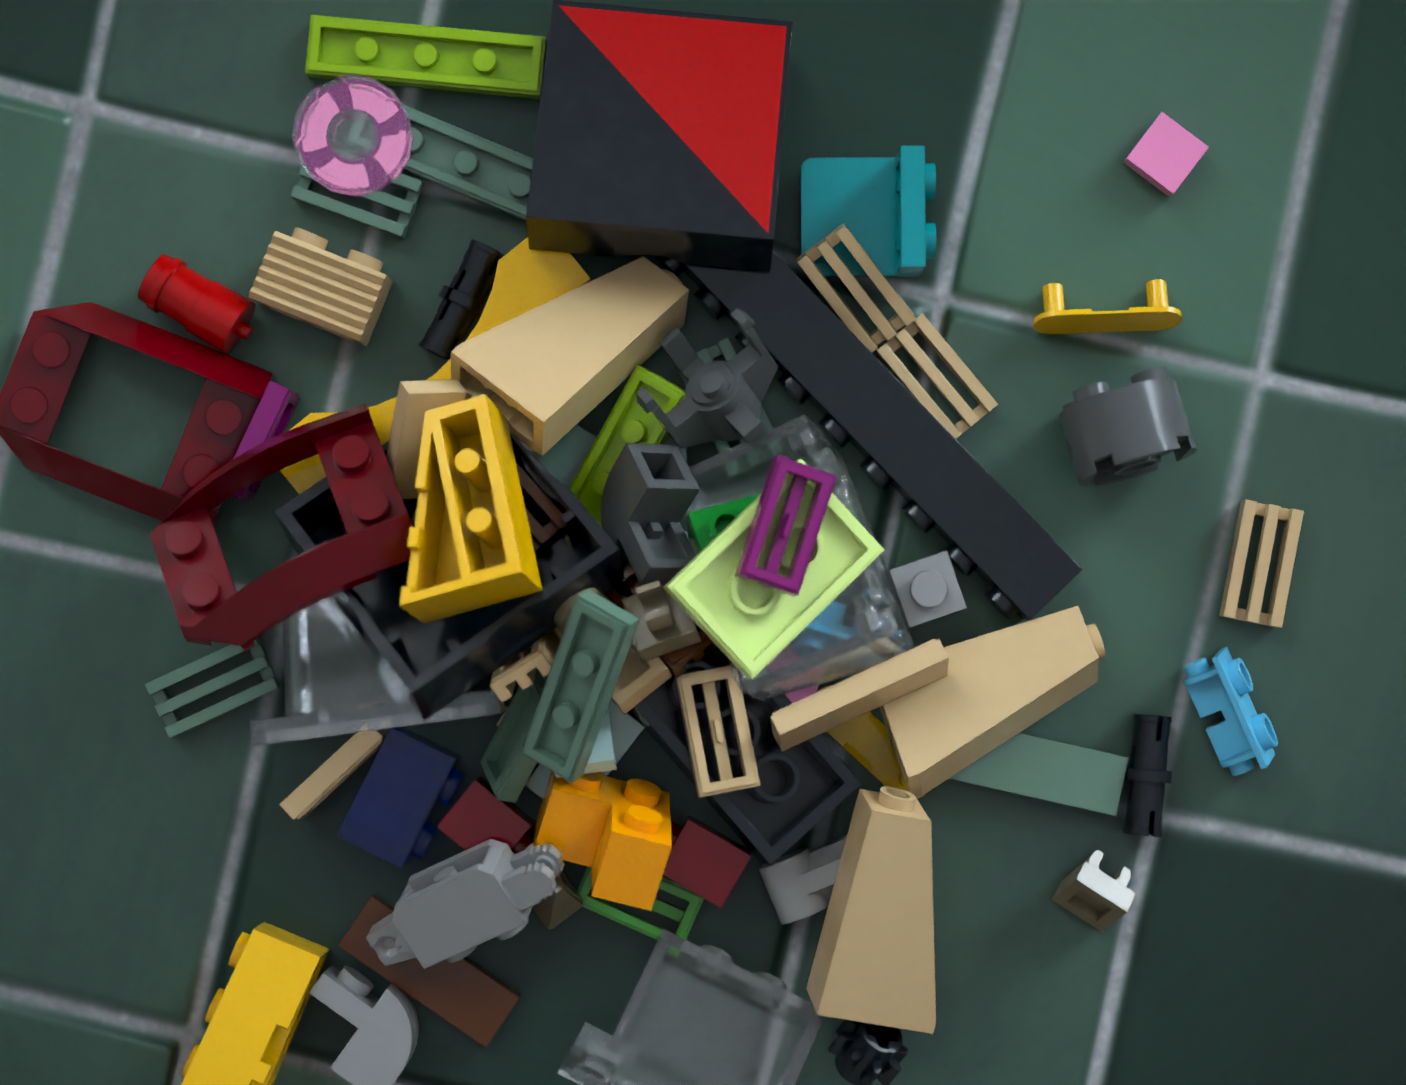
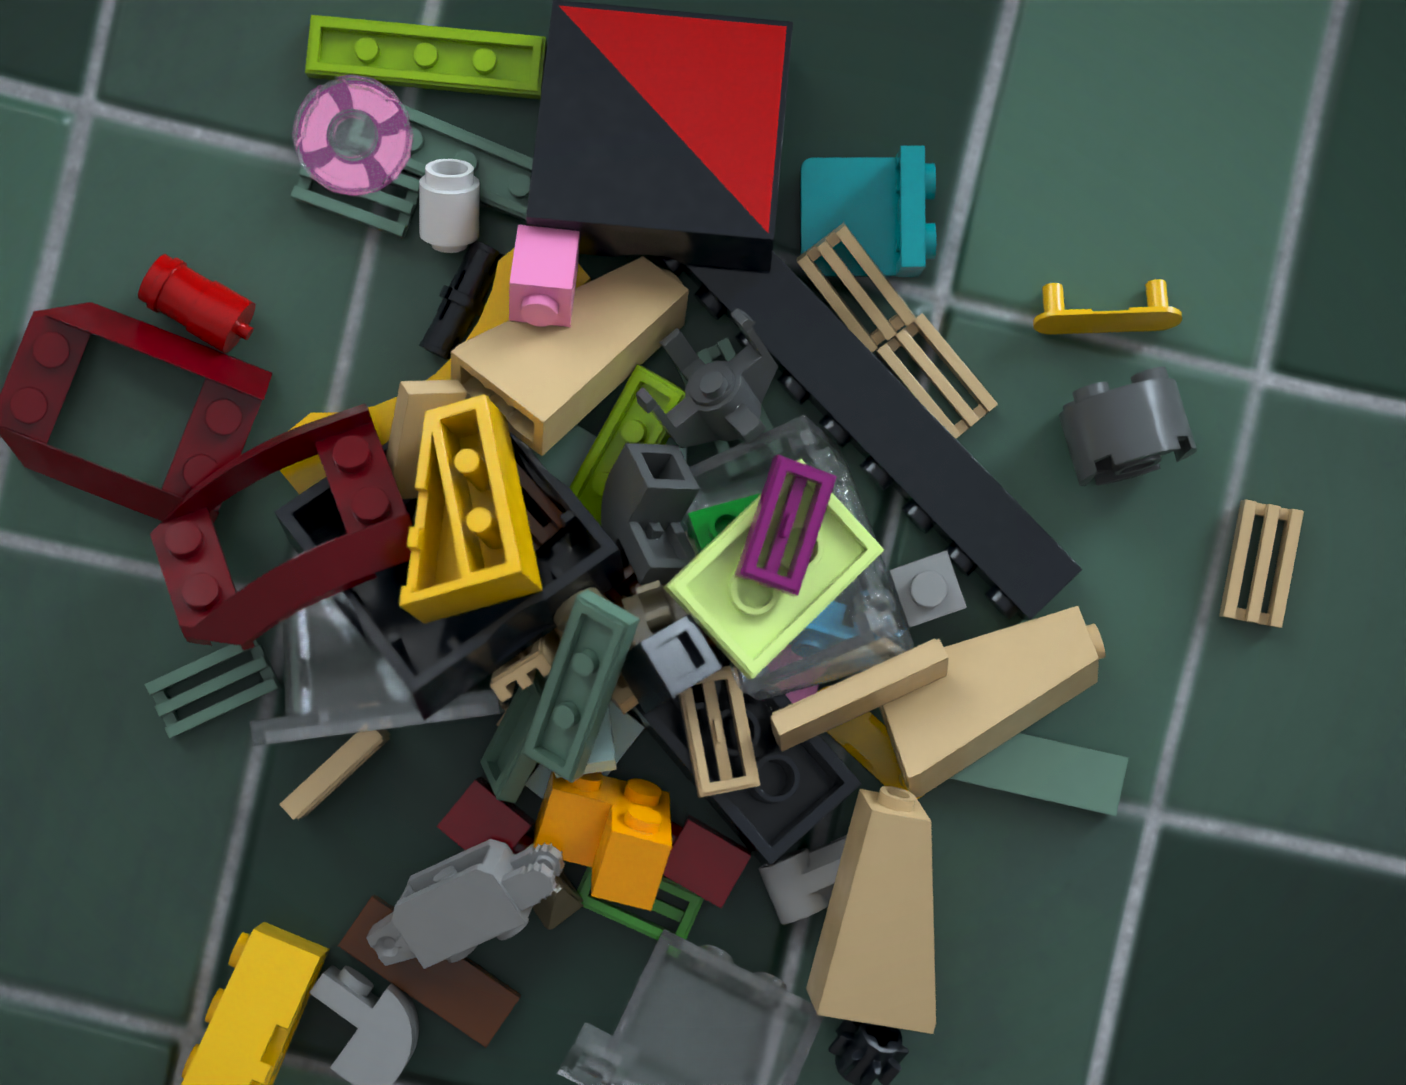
(267, 422): magenta tile -> none
(321, 286): tan brick -> none
(400, 797): clear blue brick -> none
(449, 205): none -> white brick
(543, 276): none -> bright pink brick
(668, 663): none -> panel
(1095, 894): dark tan tile -> none
(1147, 775): black pin -> none
(1166, 154): bright pink tile -> none
(1243, 731): medium azure hinge -> none

